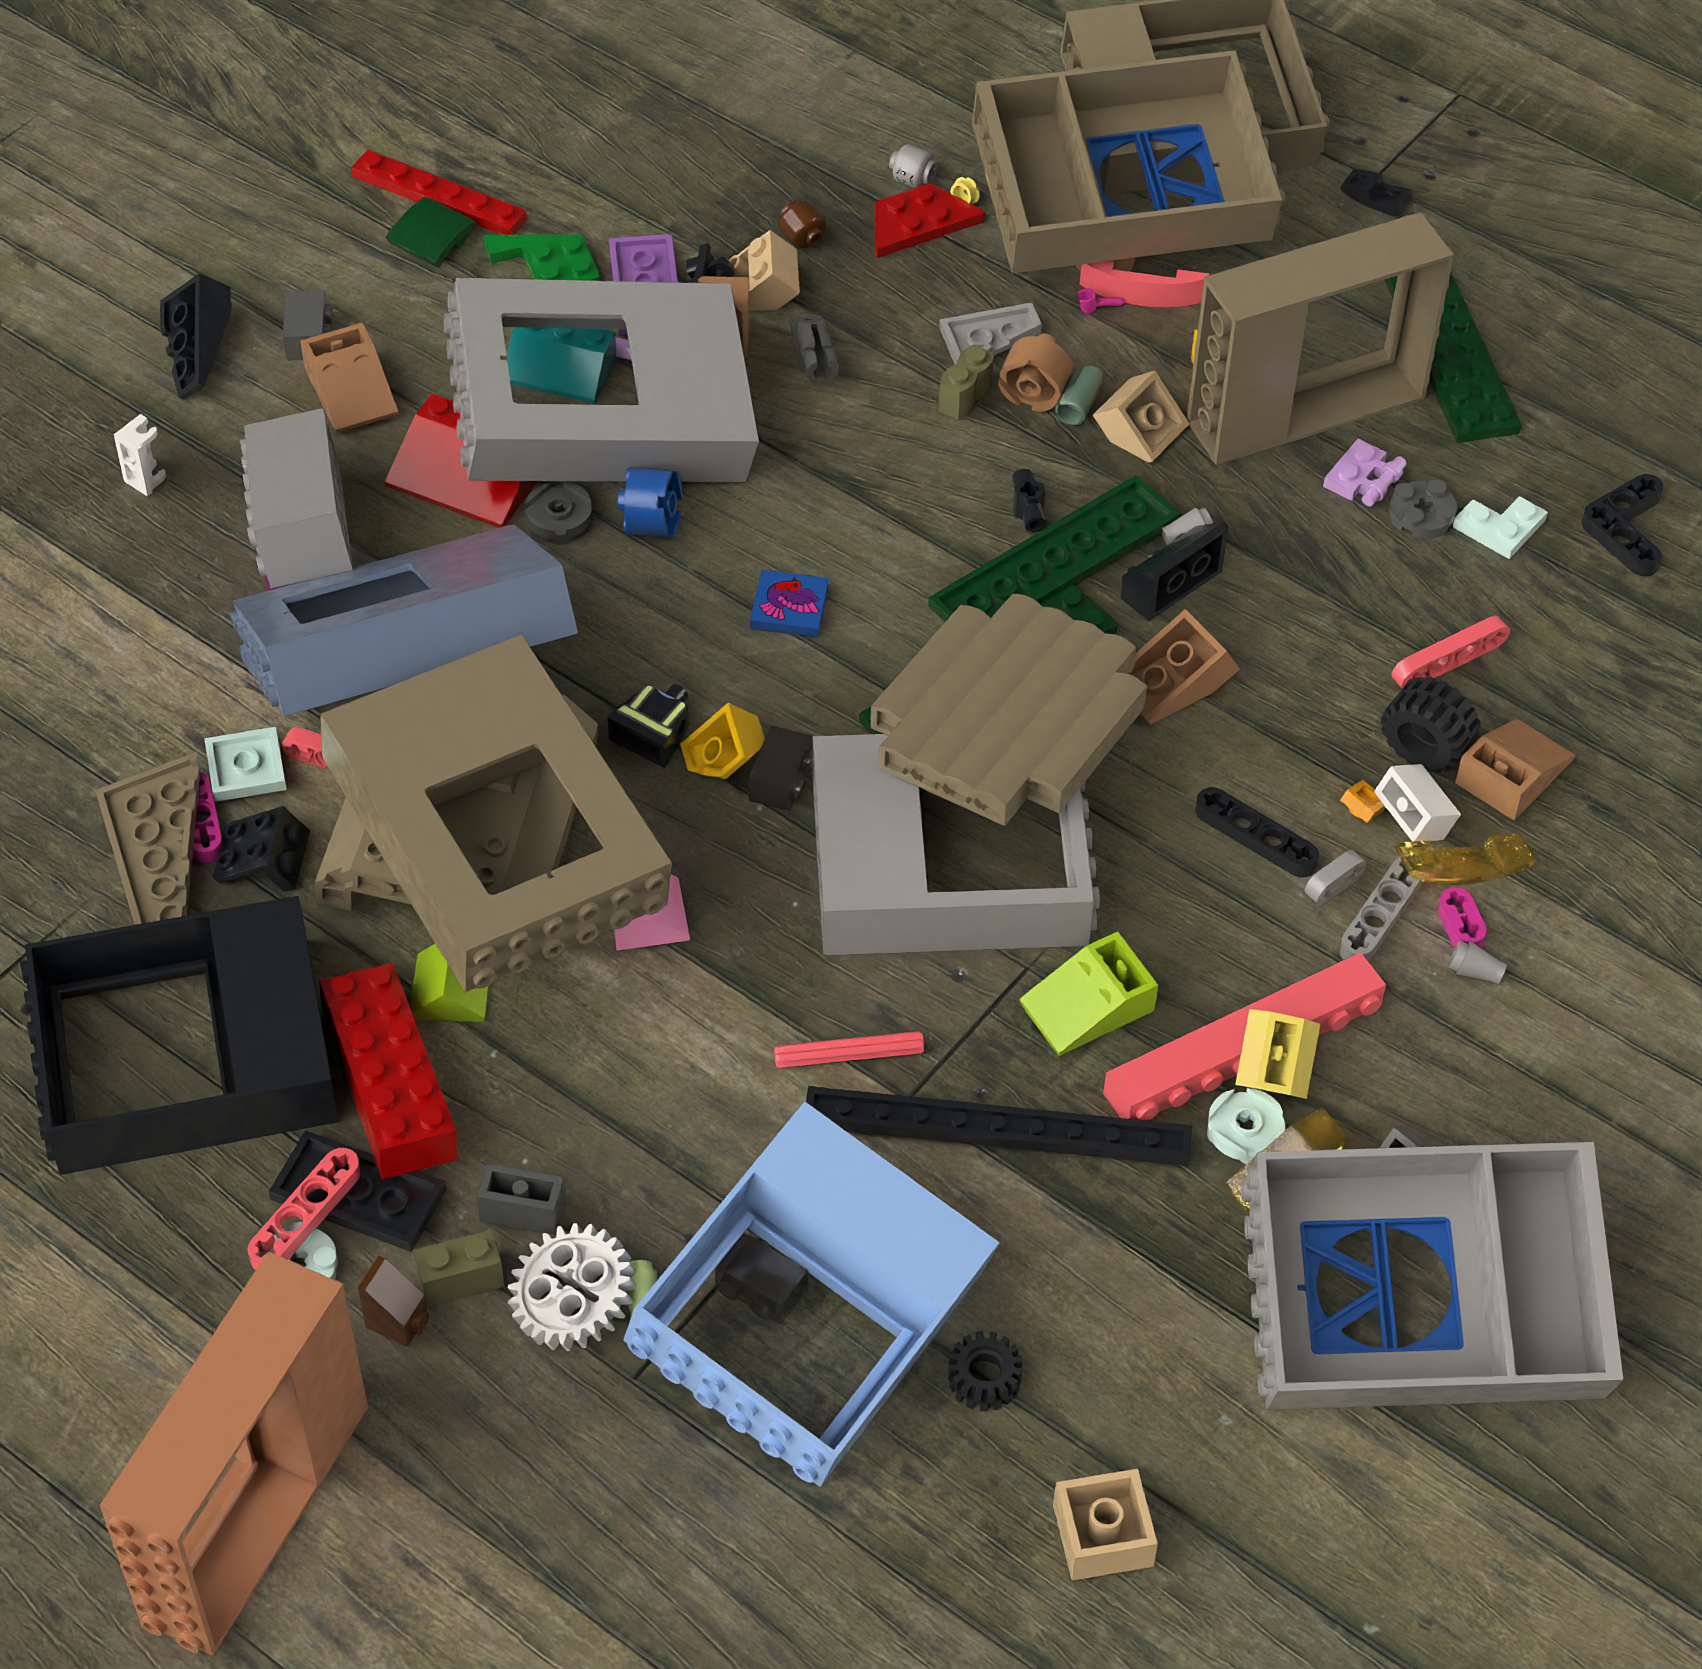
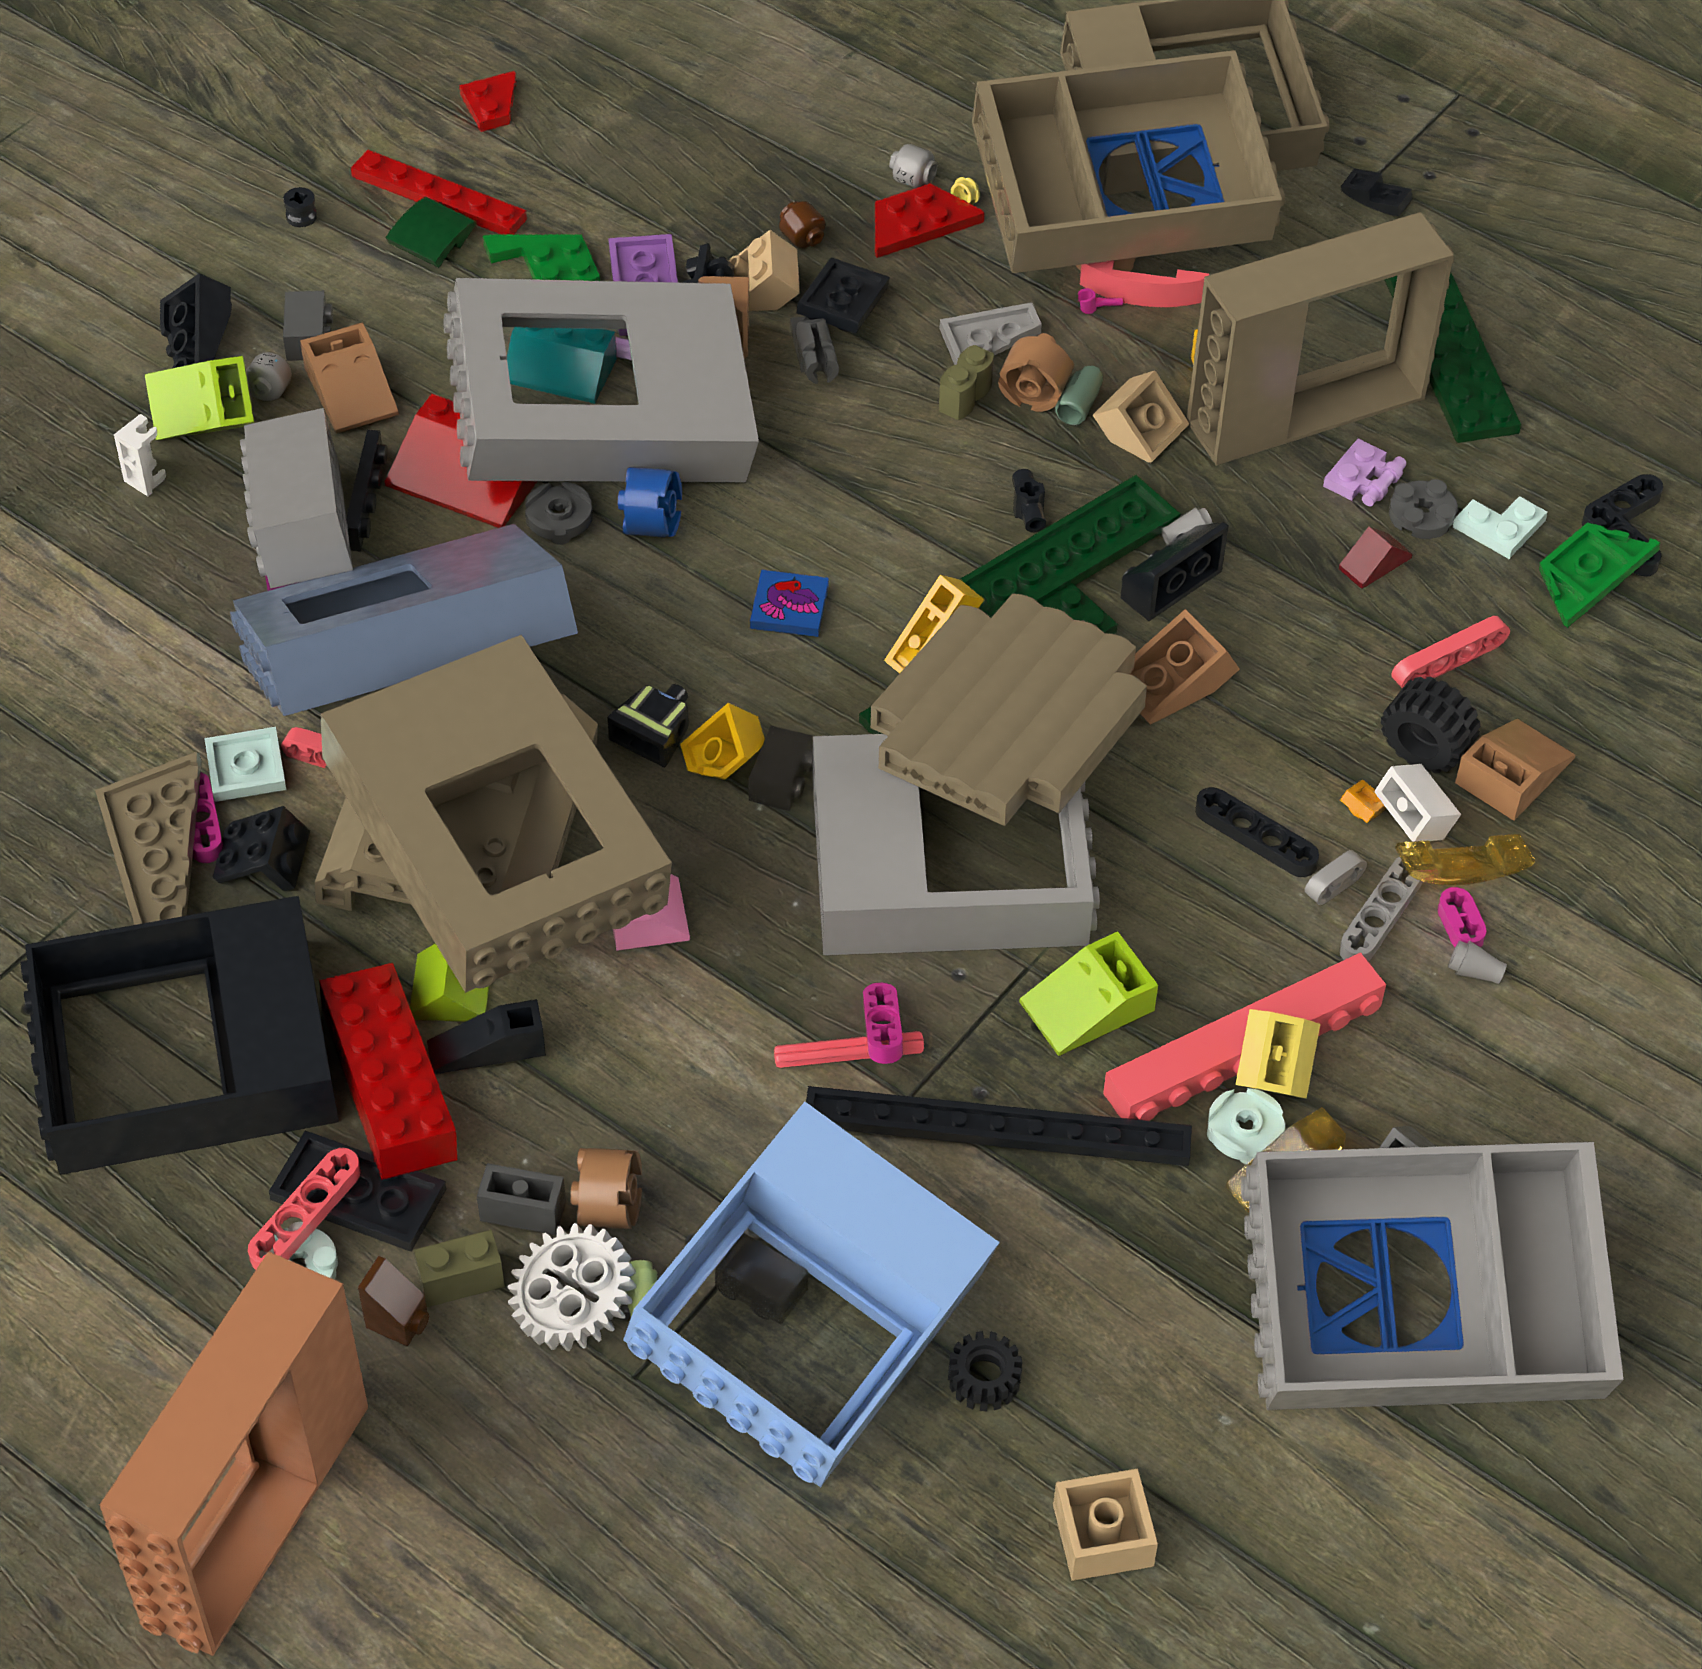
(200, 398): none -> lime slope
(268, 374): none -> light grey head
(300, 207): none -> black wheel
(363, 495): none -> black plate
(490, 100): none -> red wing
(492, 1038): none -> black slope
(607, 1188): none -> medium nougat brick
(843, 295): none -> black plate
(880, 1032): none -> dark pink beam
(933, 612): none -> yellow slope
(1373, 557): none -> slope
(1591, 567): none -> green wing

